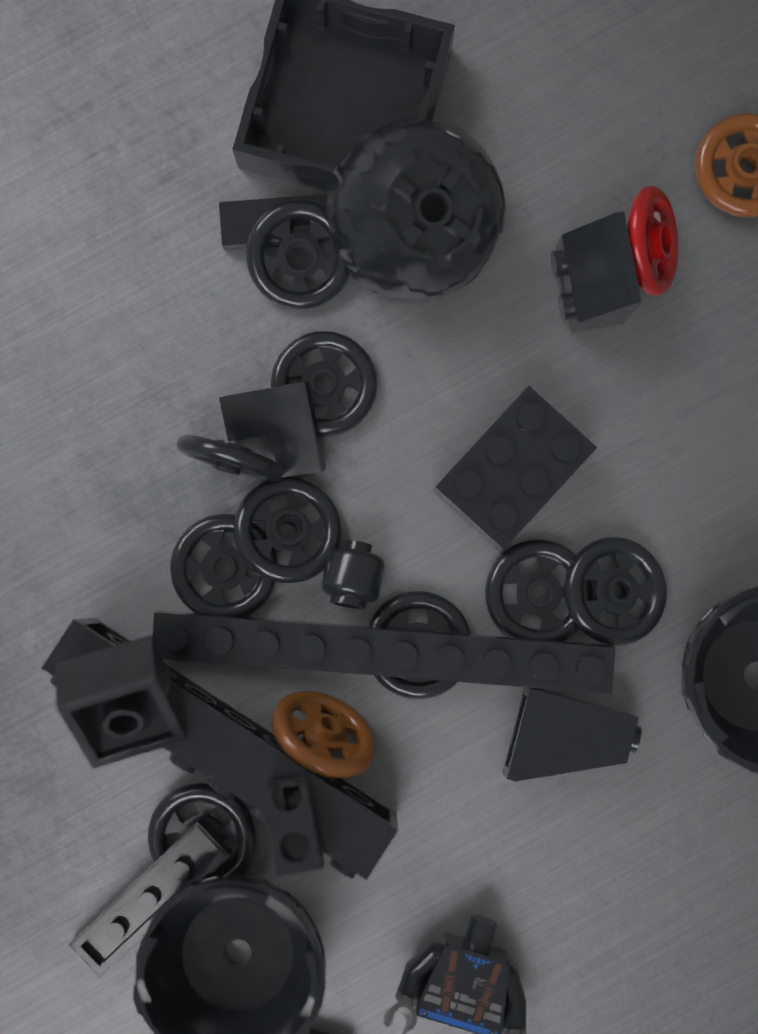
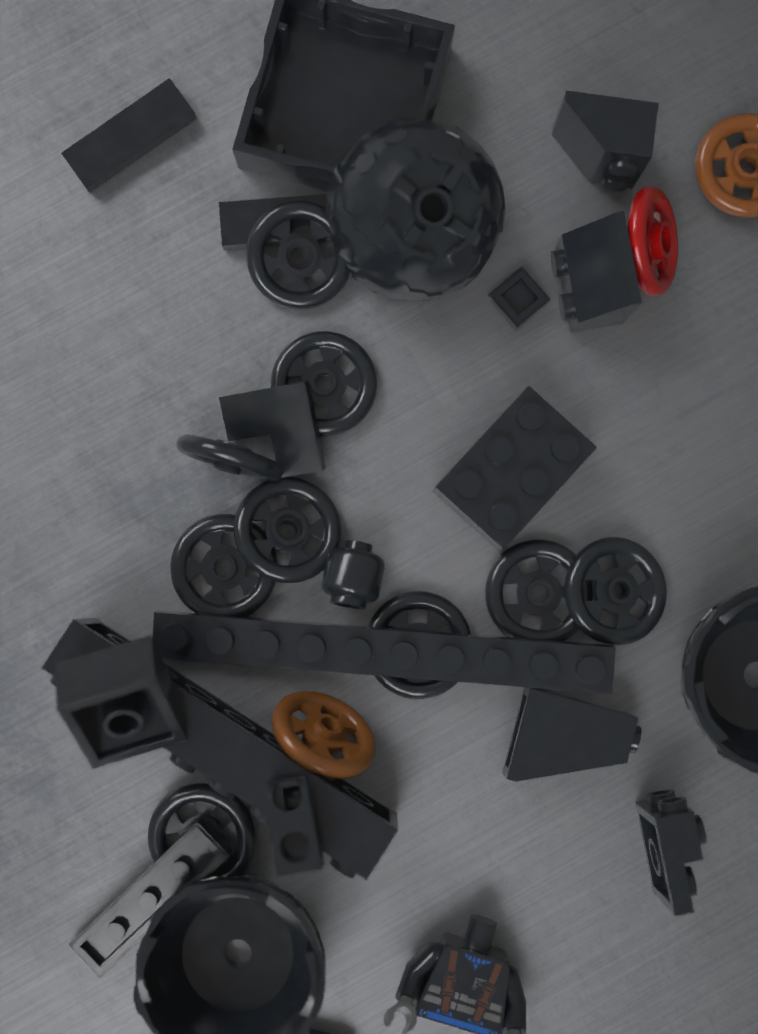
(129, 135): none -> black tile
(518, 298): none -> black tile
(606, 137): none -> black slope
(670, 840): none -> black plate

